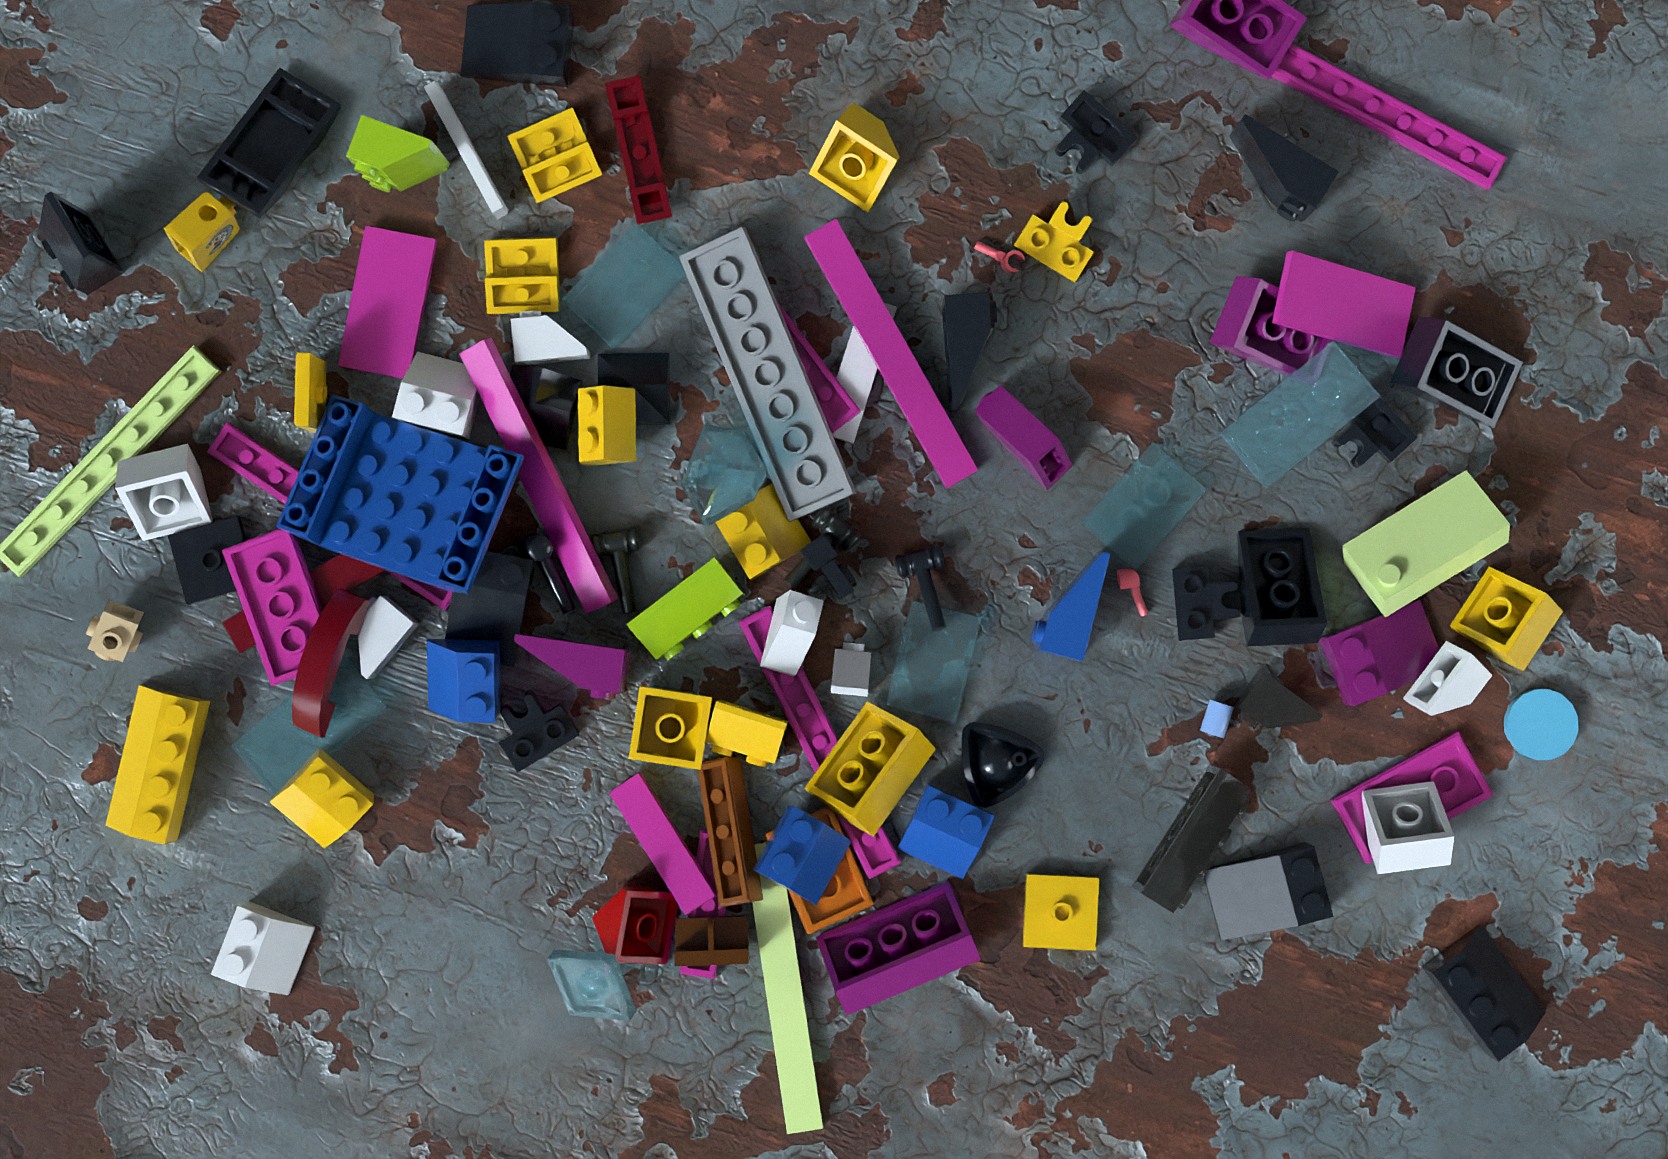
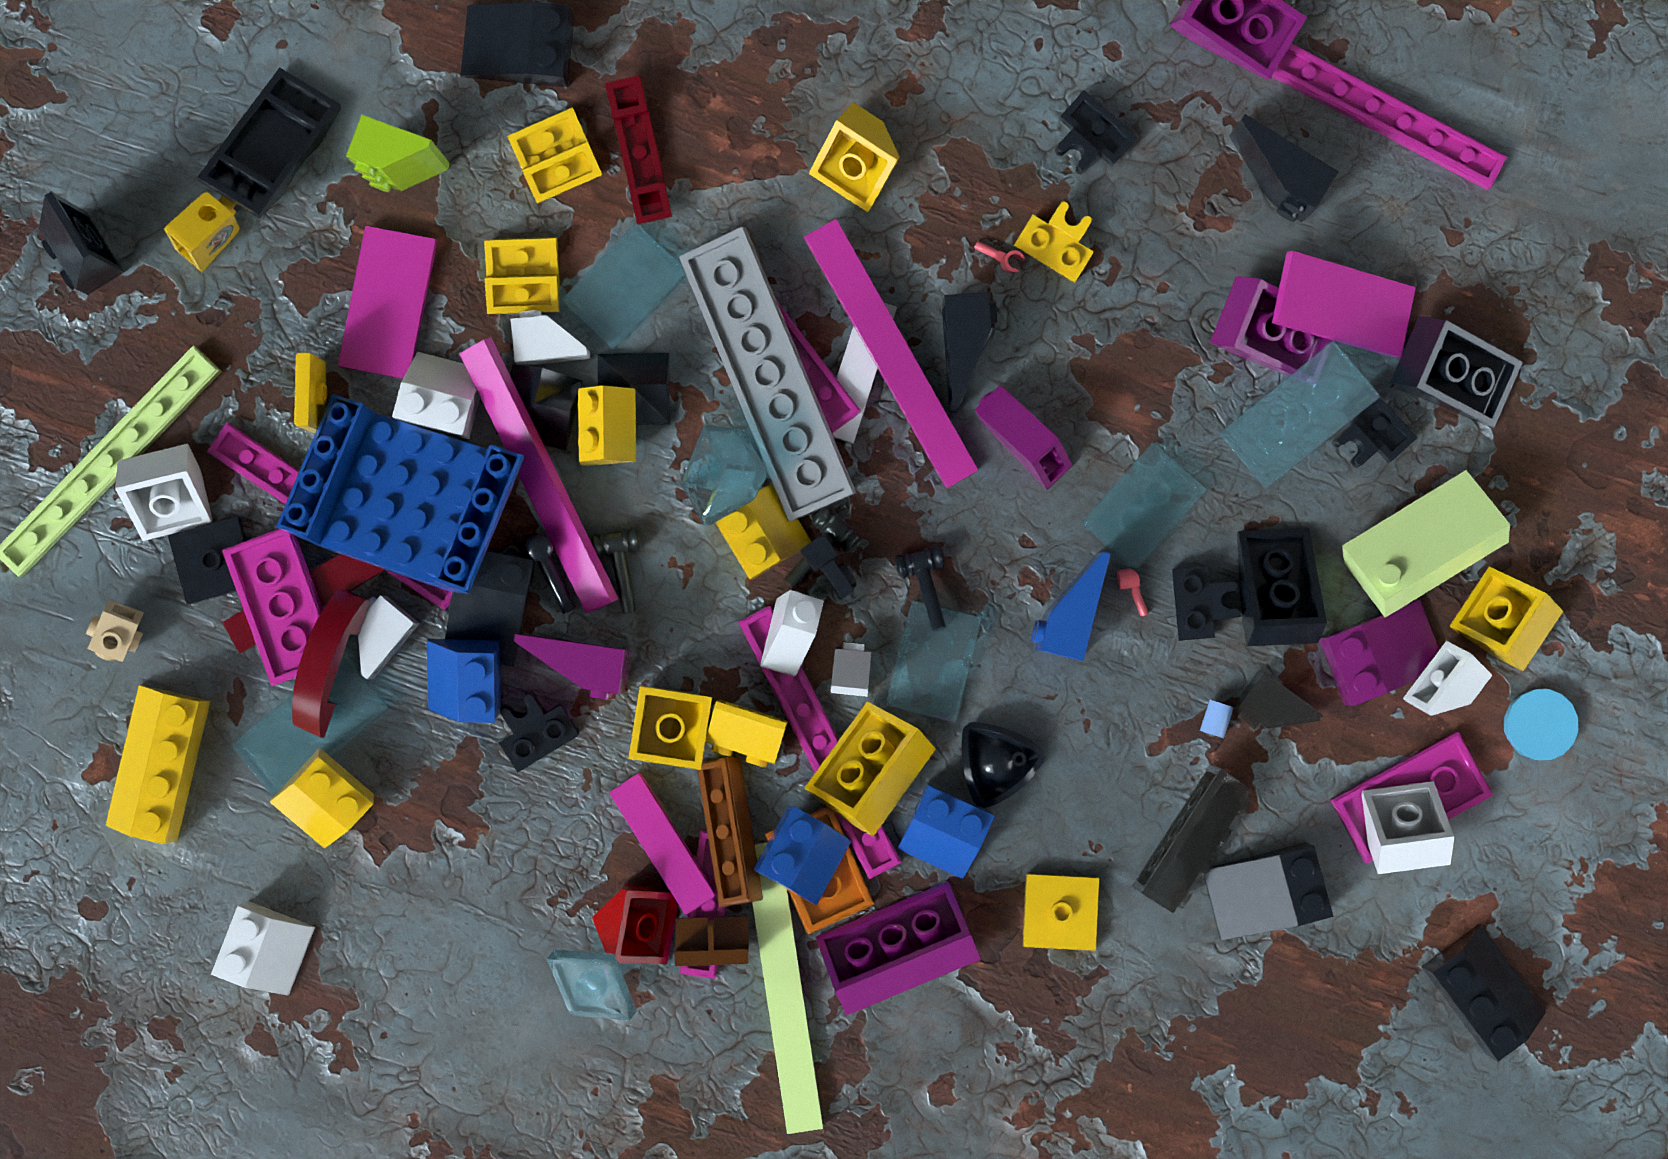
(466, 149): white tile -> none
(687, 610): lime slope -> none

